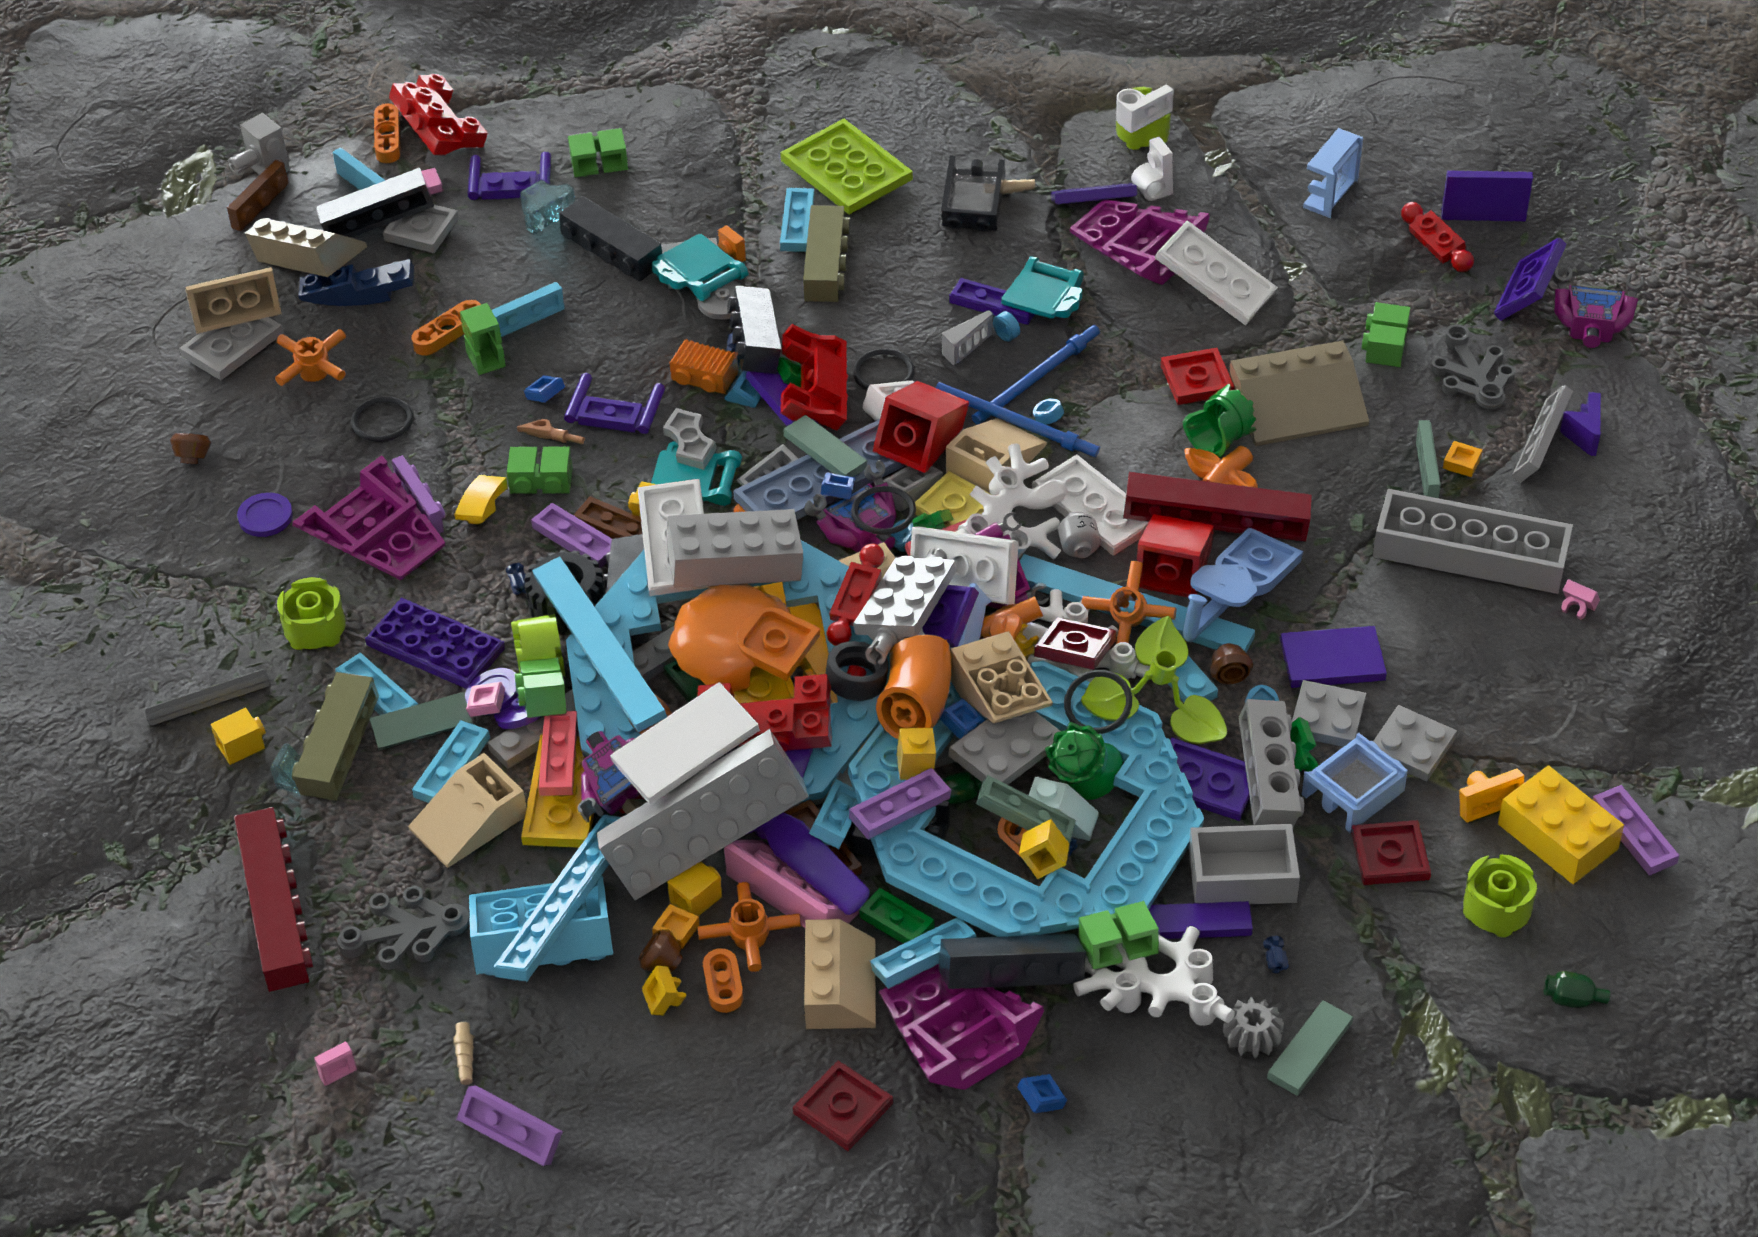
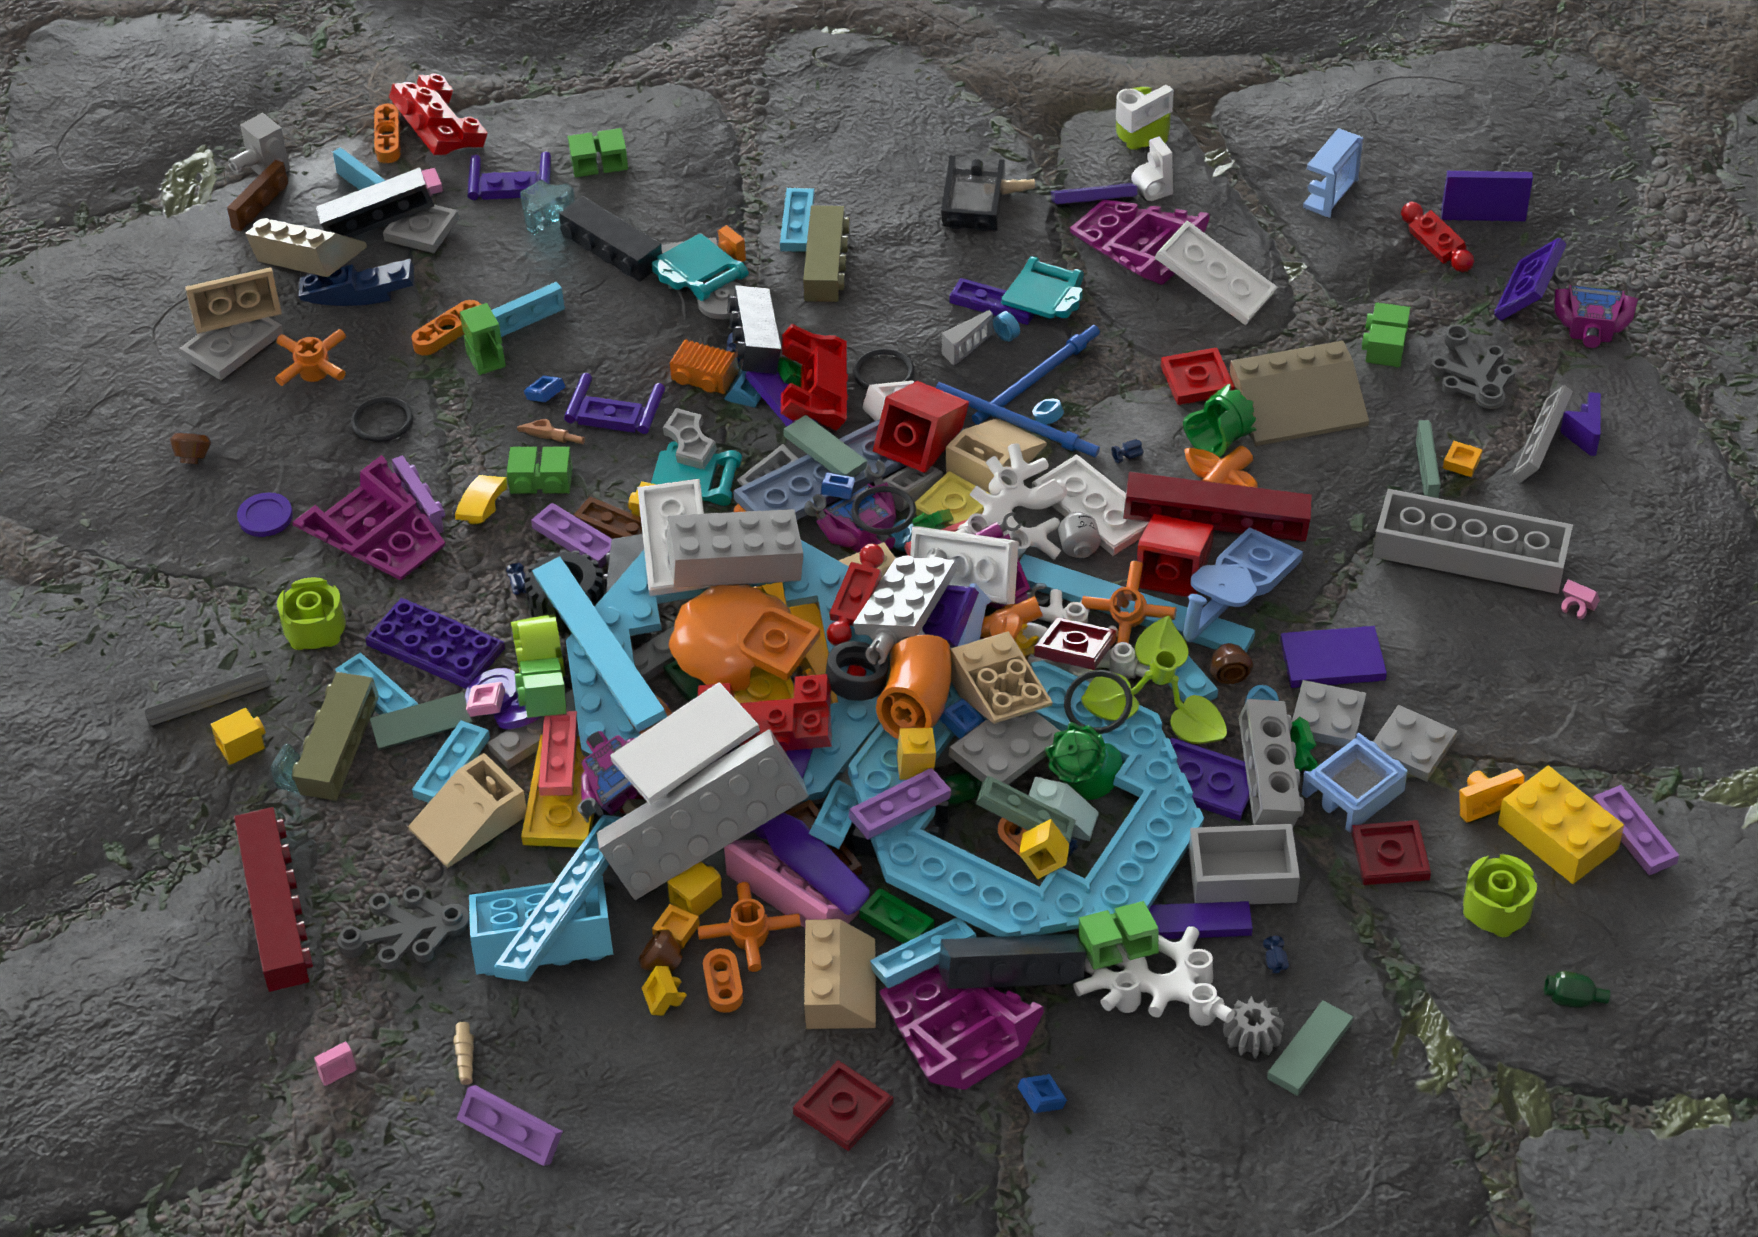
(846, 166): lime plate -> none
(1129, 449): none -> dark blue piece

